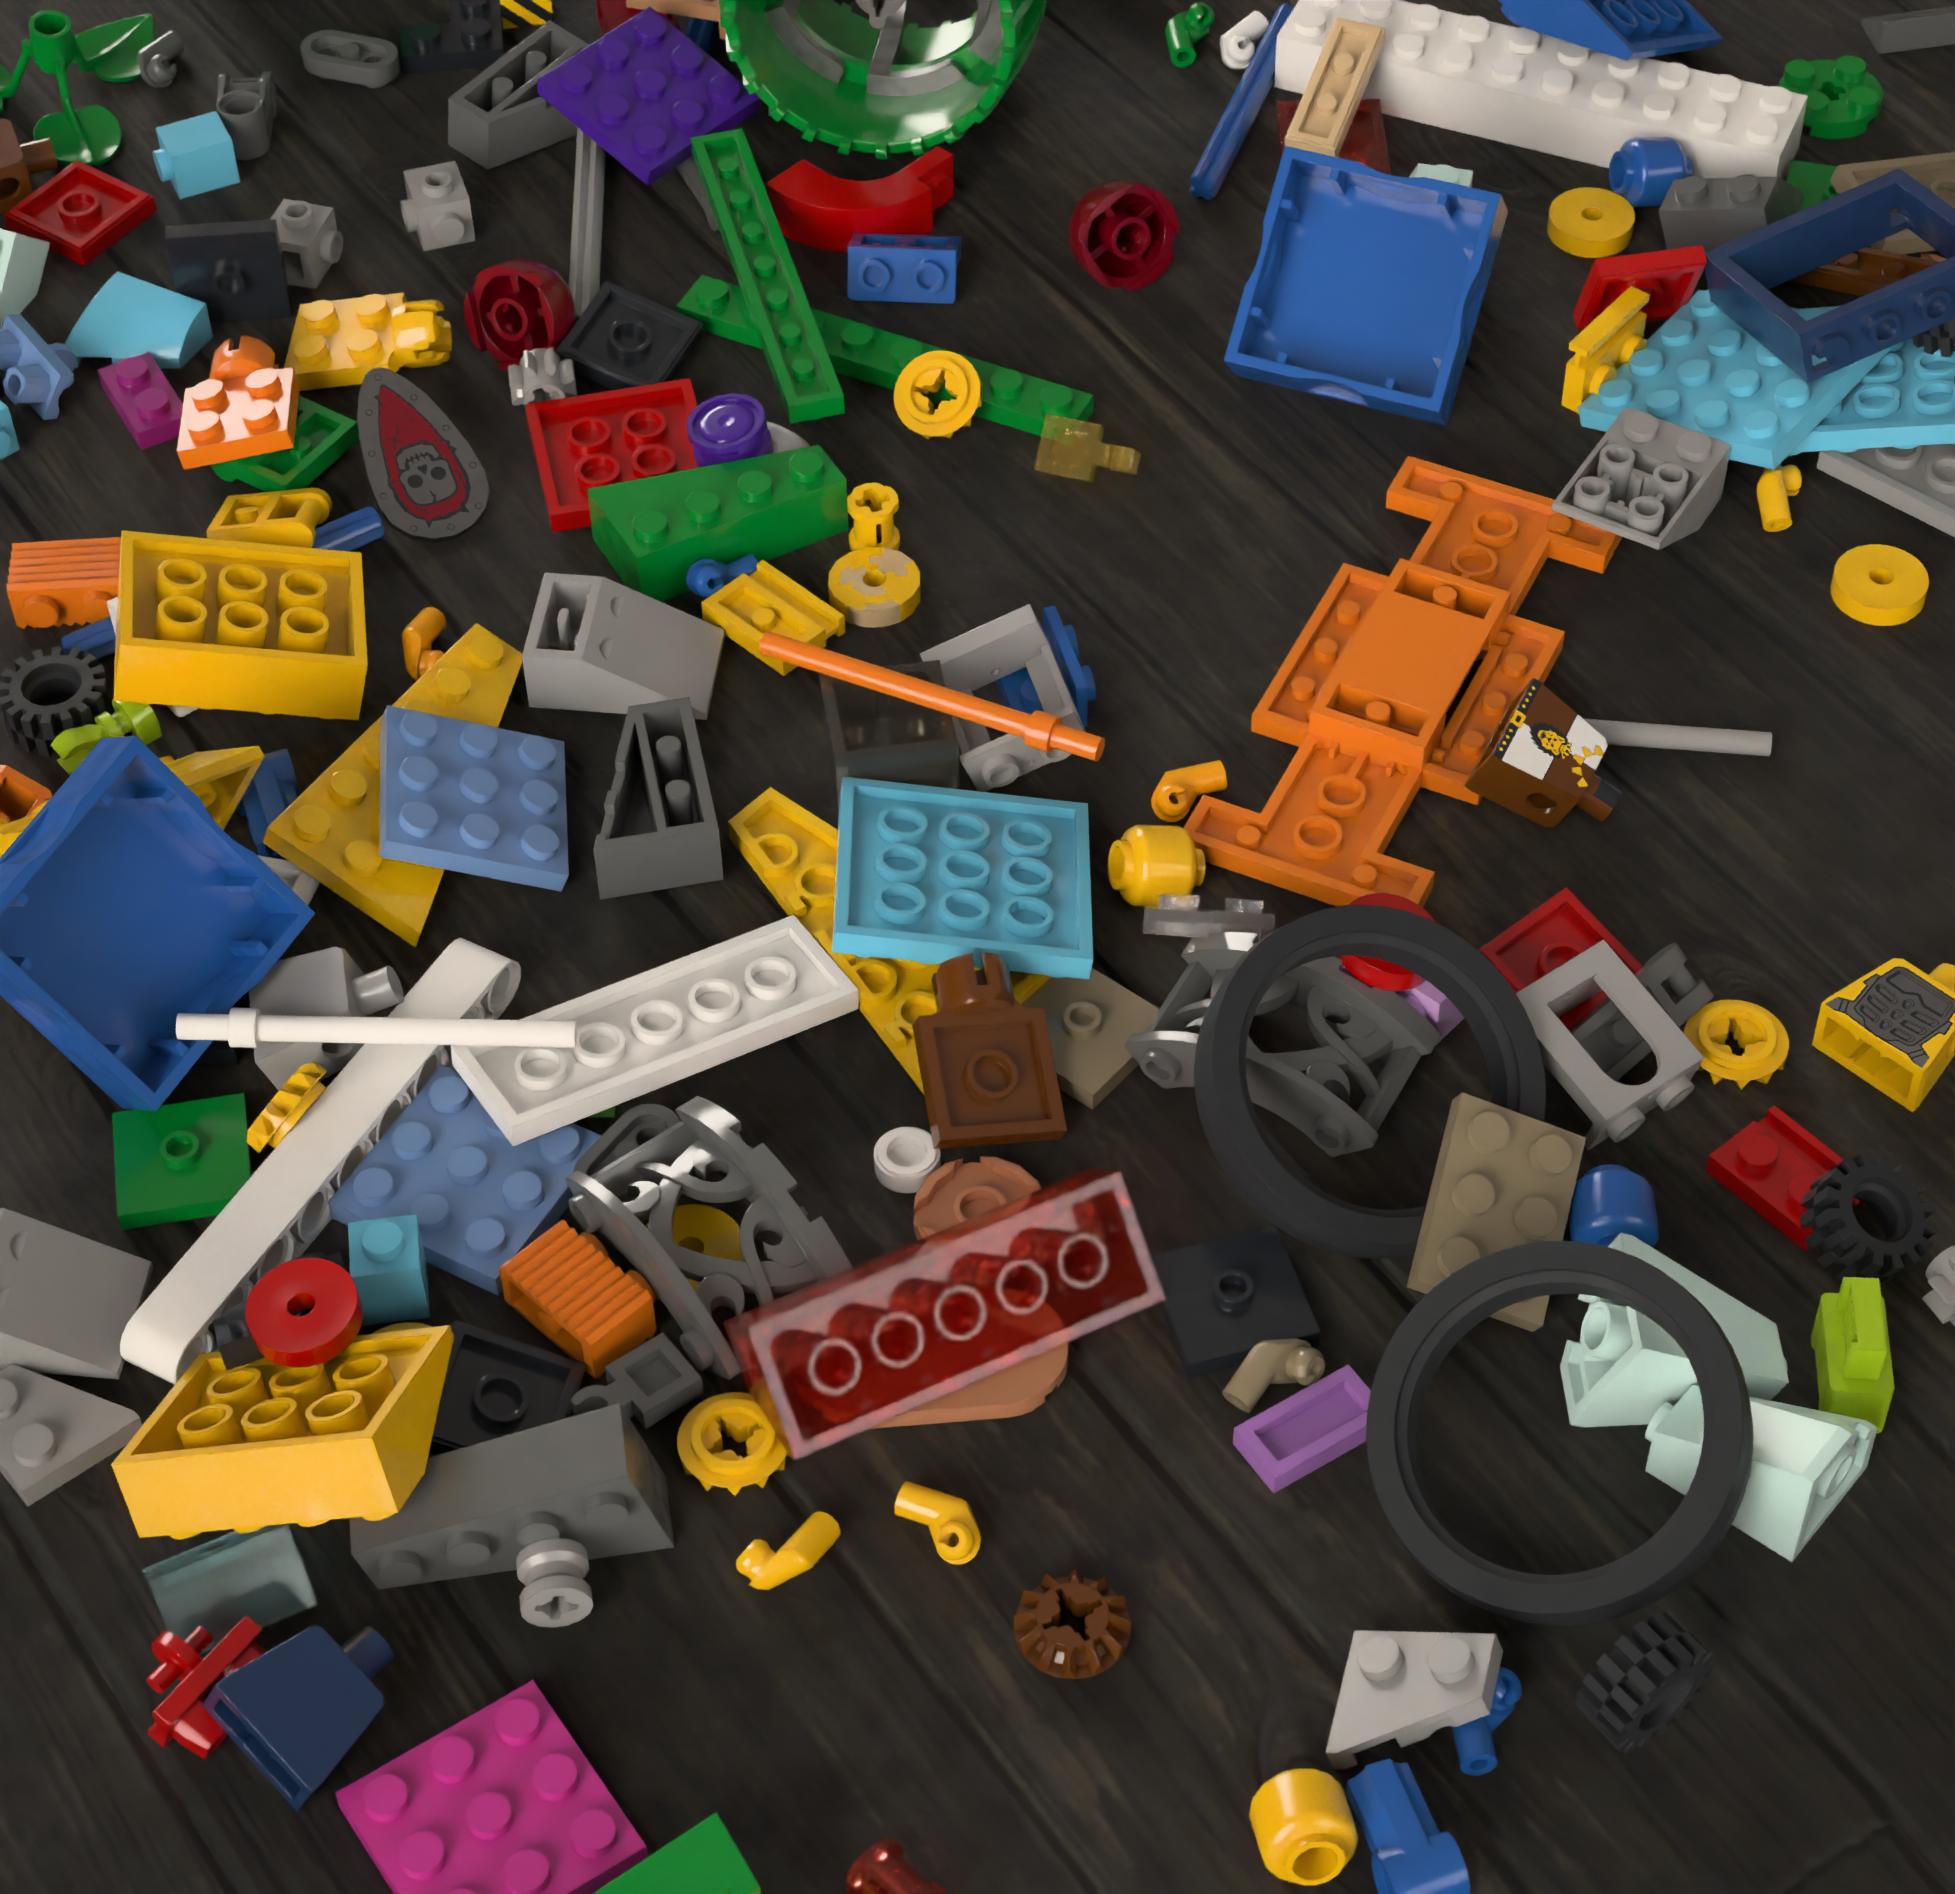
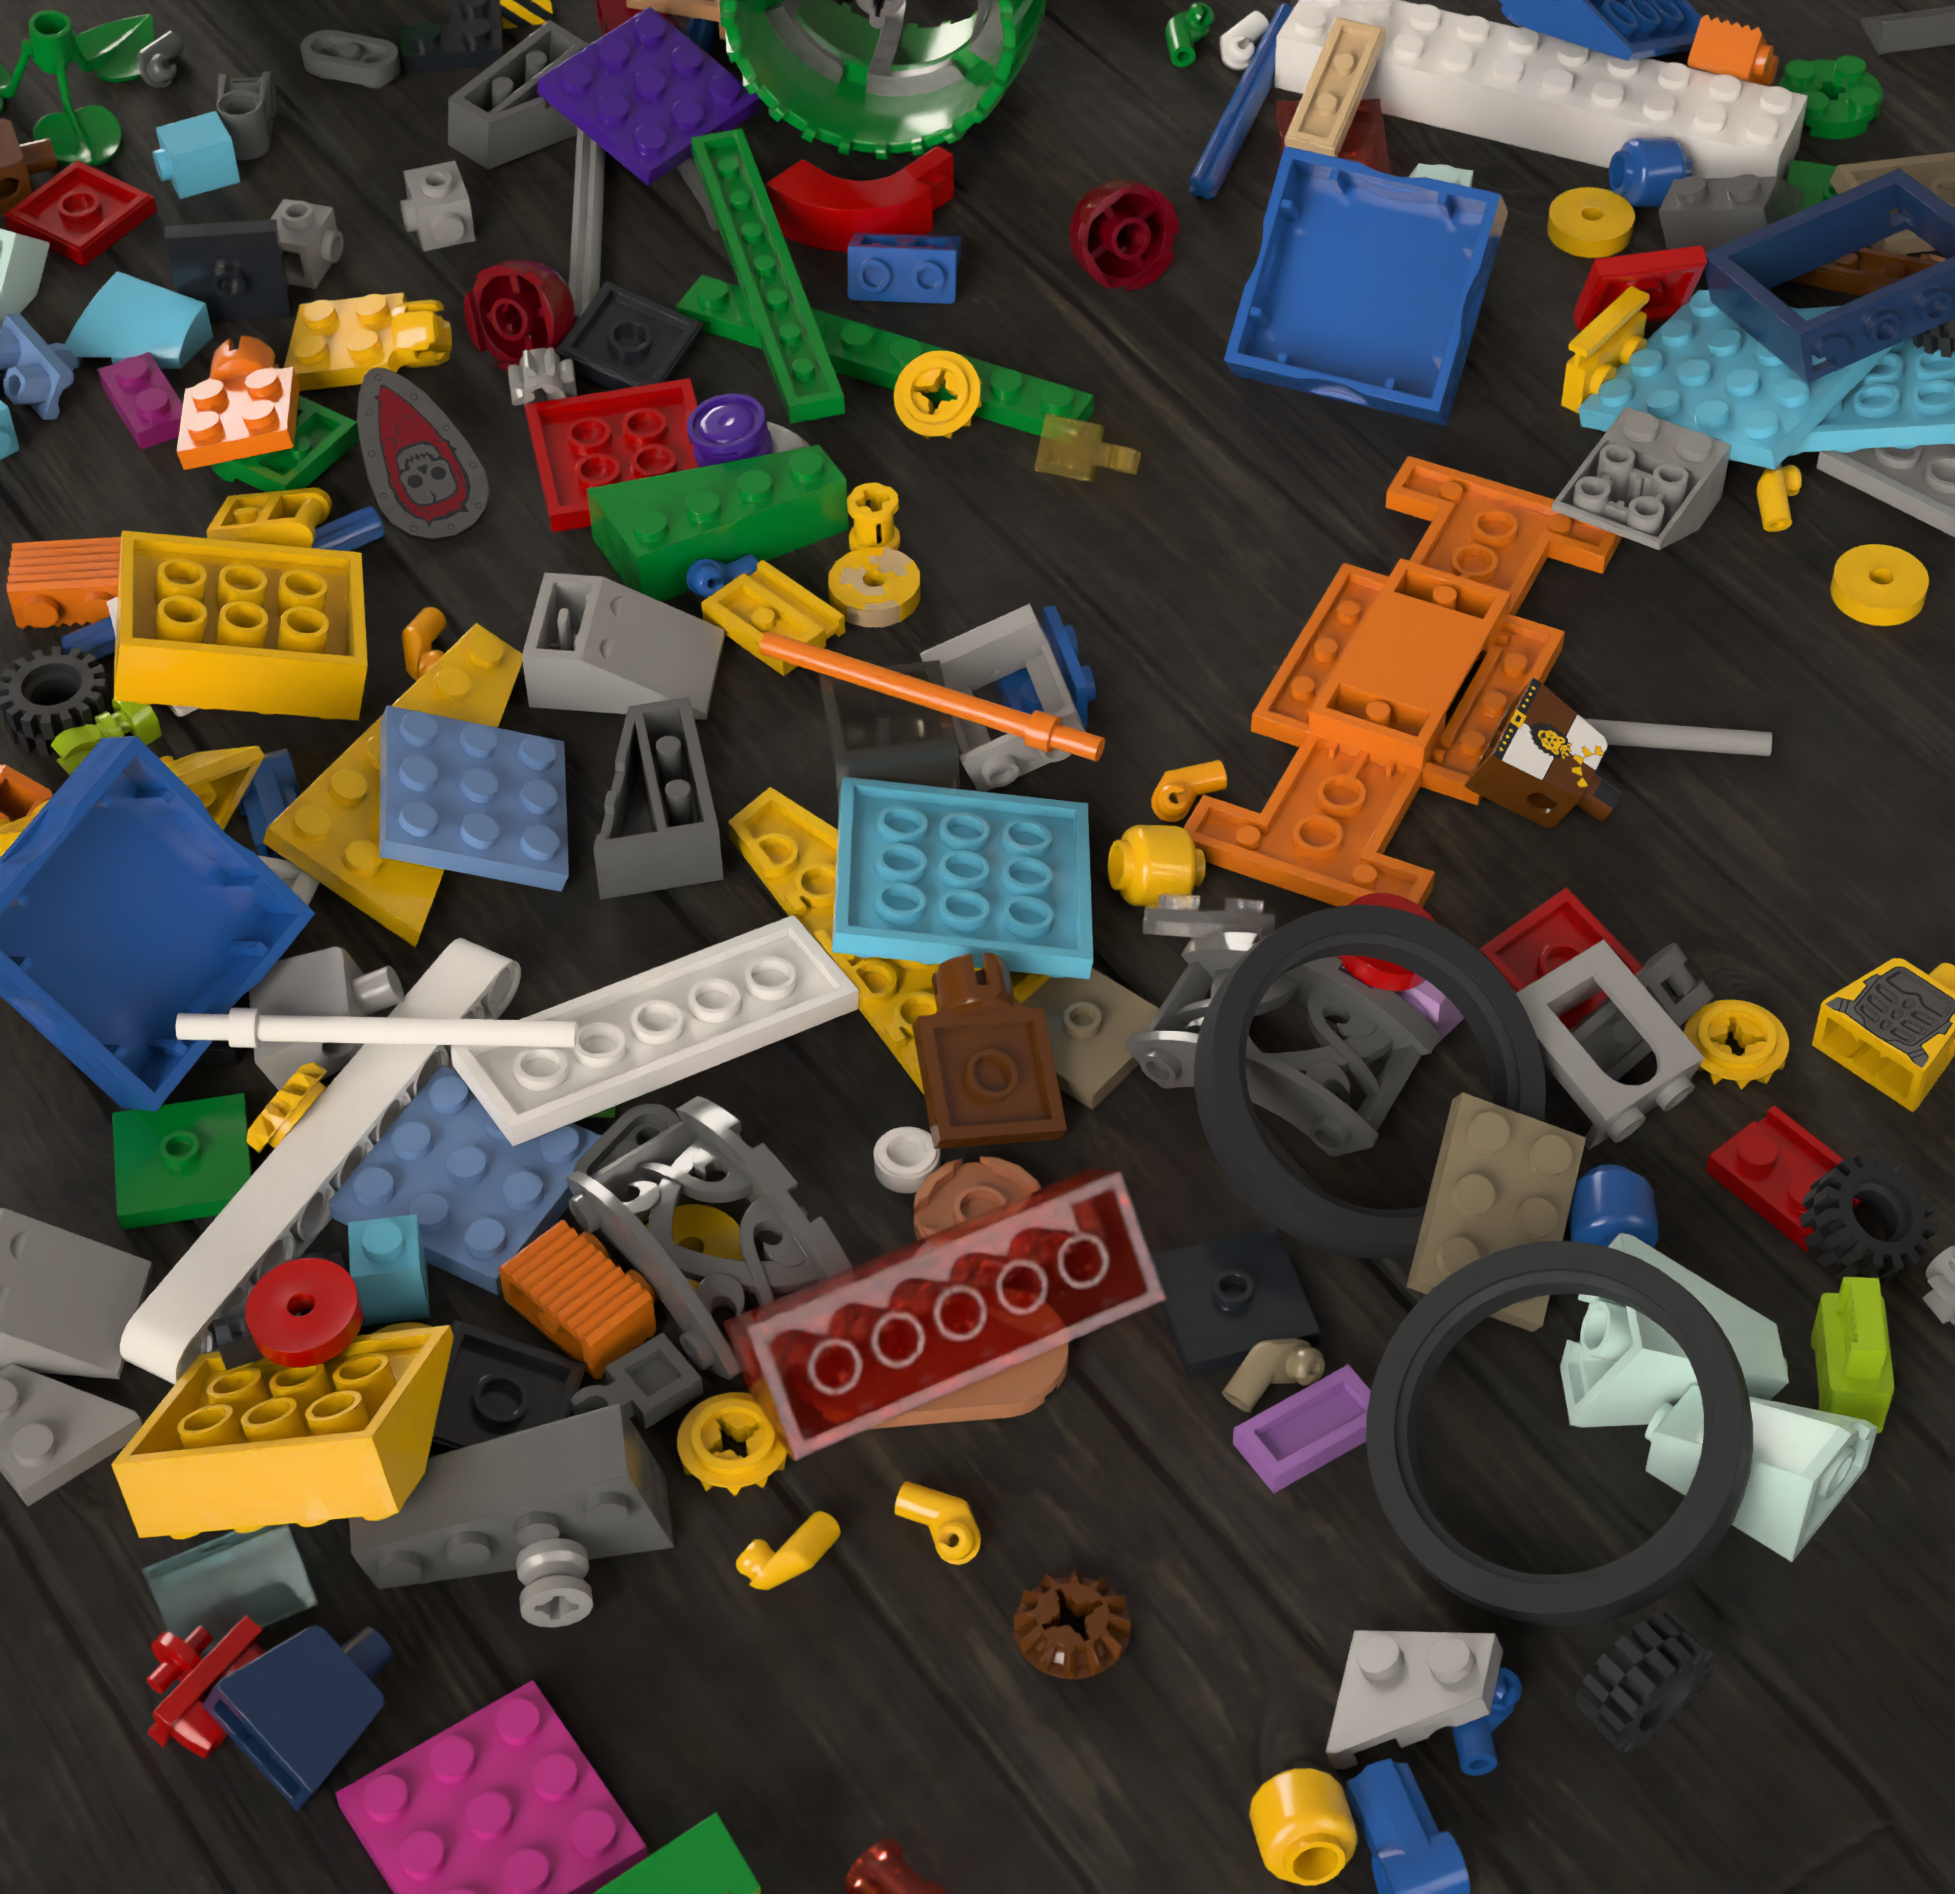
(1733, 52): none -> orange brick

